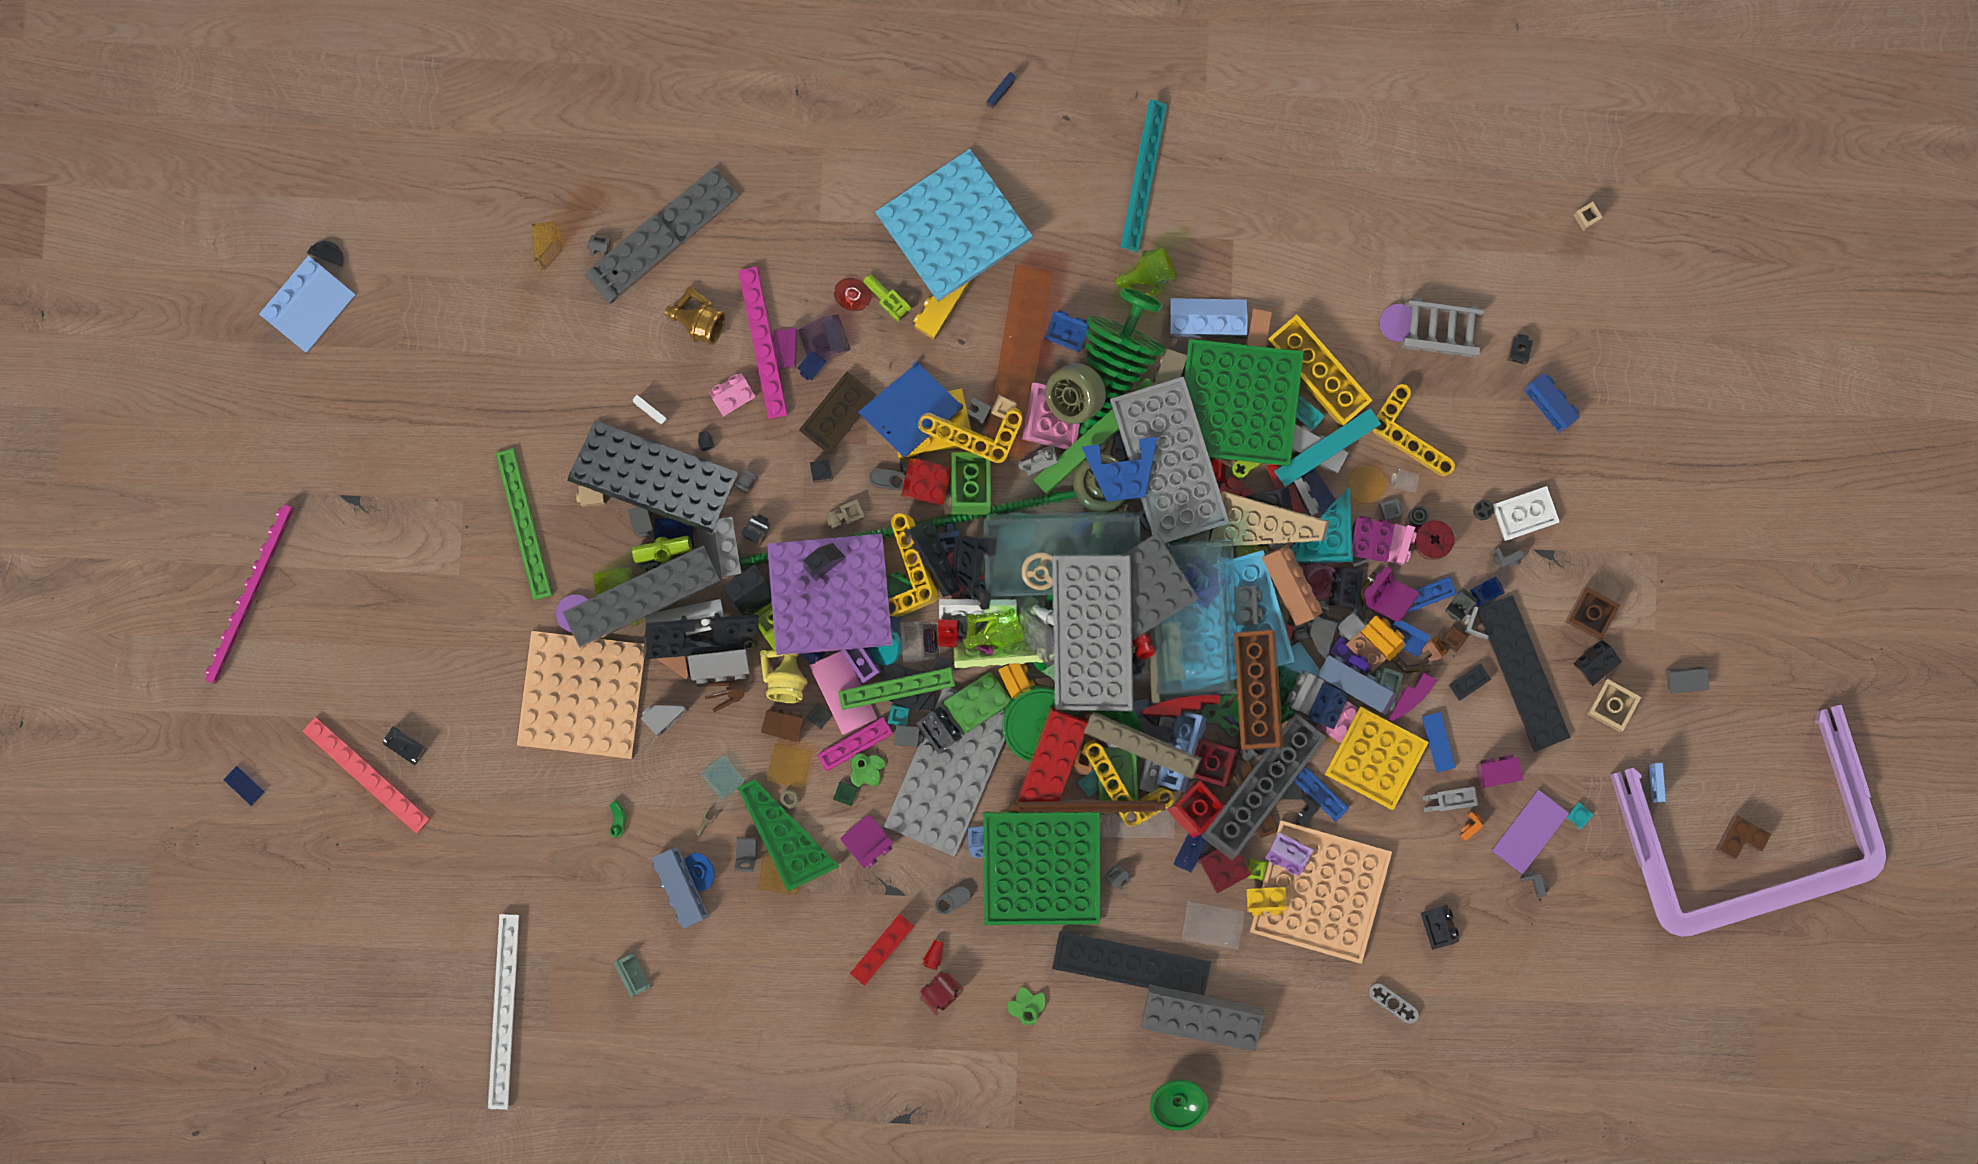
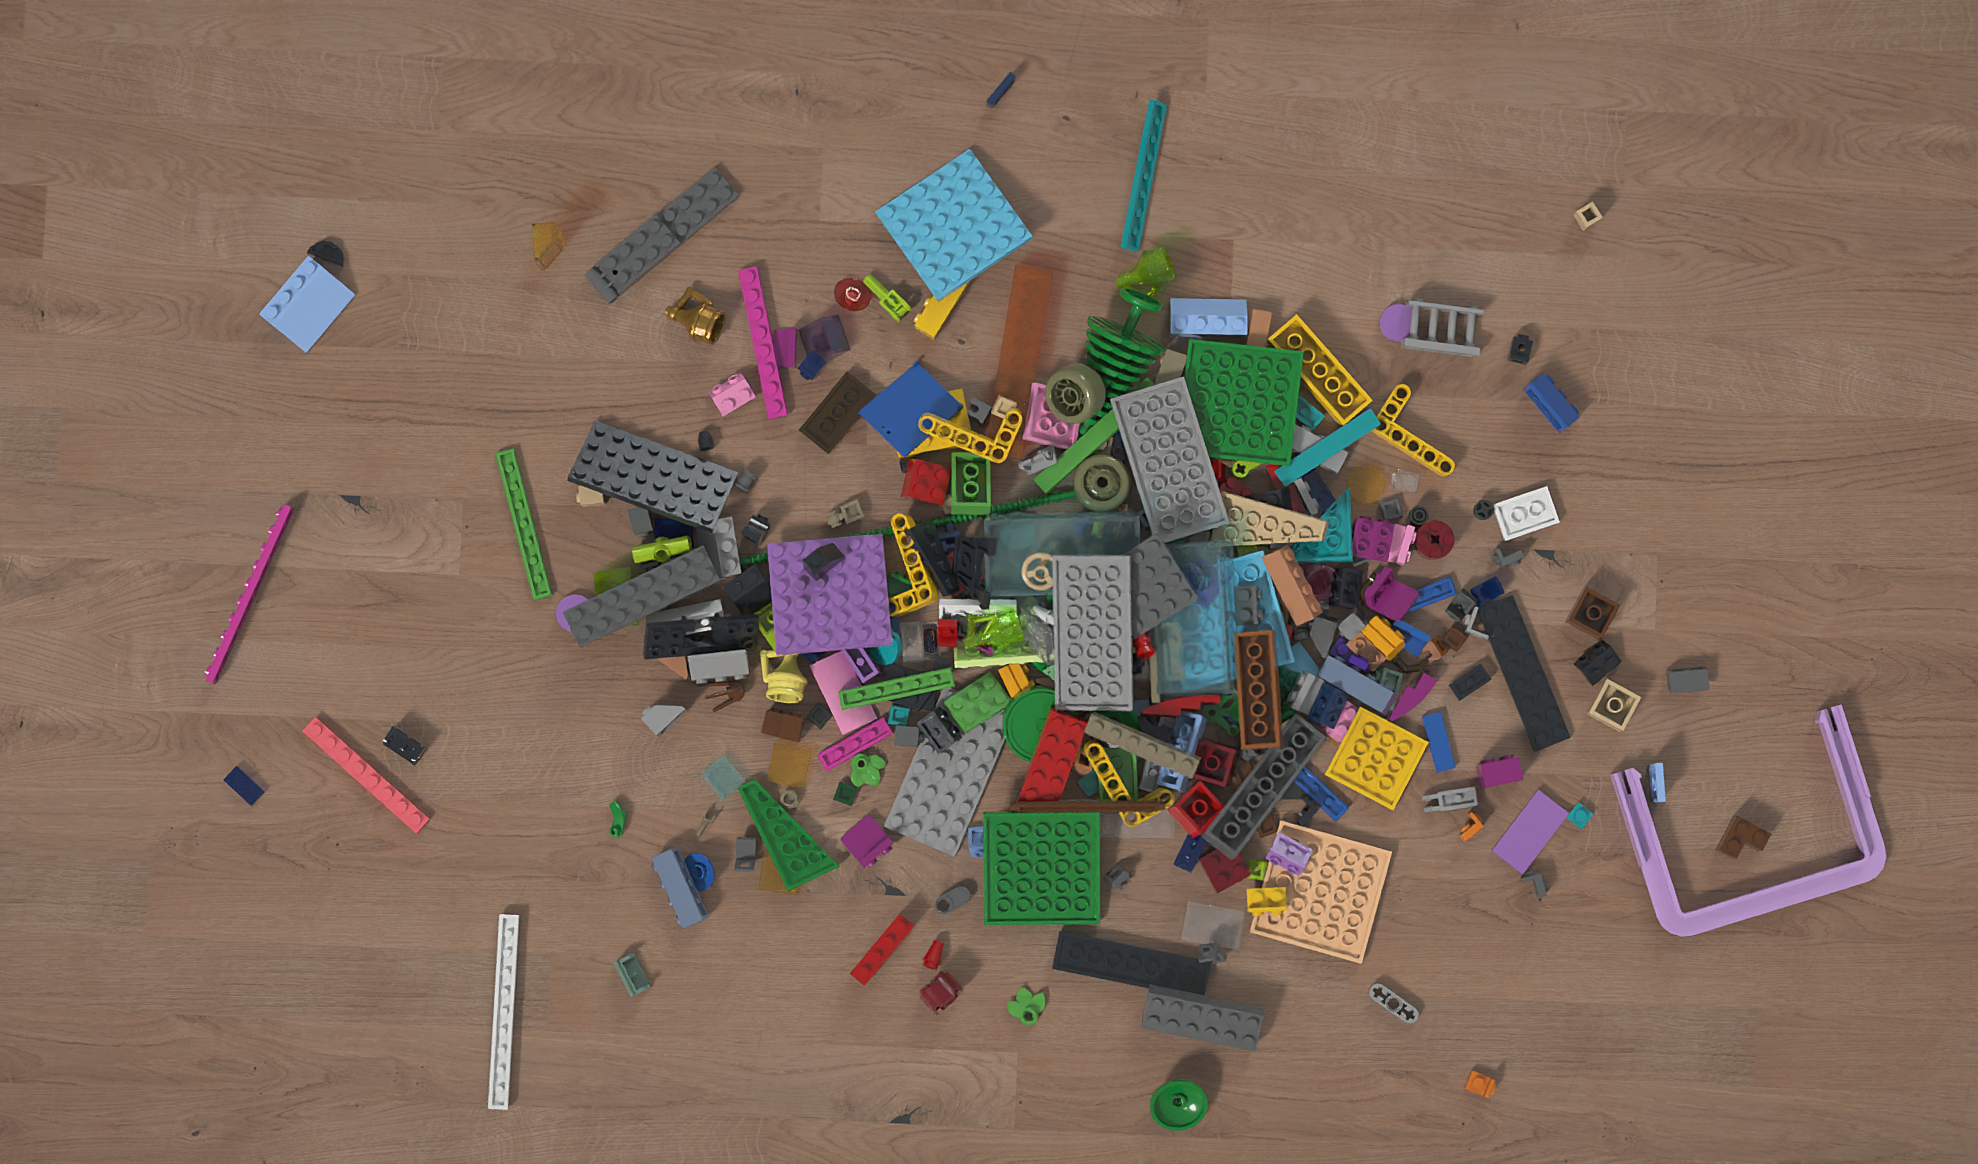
(581, 695): light nougat plate -> none
(598, 243): dark grey tile -> none
(650, 410): white tile -> none
(821, 471): black brick -> none
(883, 478): dark grey piece -> none
(1067, 331): blue bracket -> none
(1126, 478): blue wing -> none
(1211, 952): none -> dark grey bracket
(1440, 927): black bracket -> none
(1480, 1084): none -> orange bracket

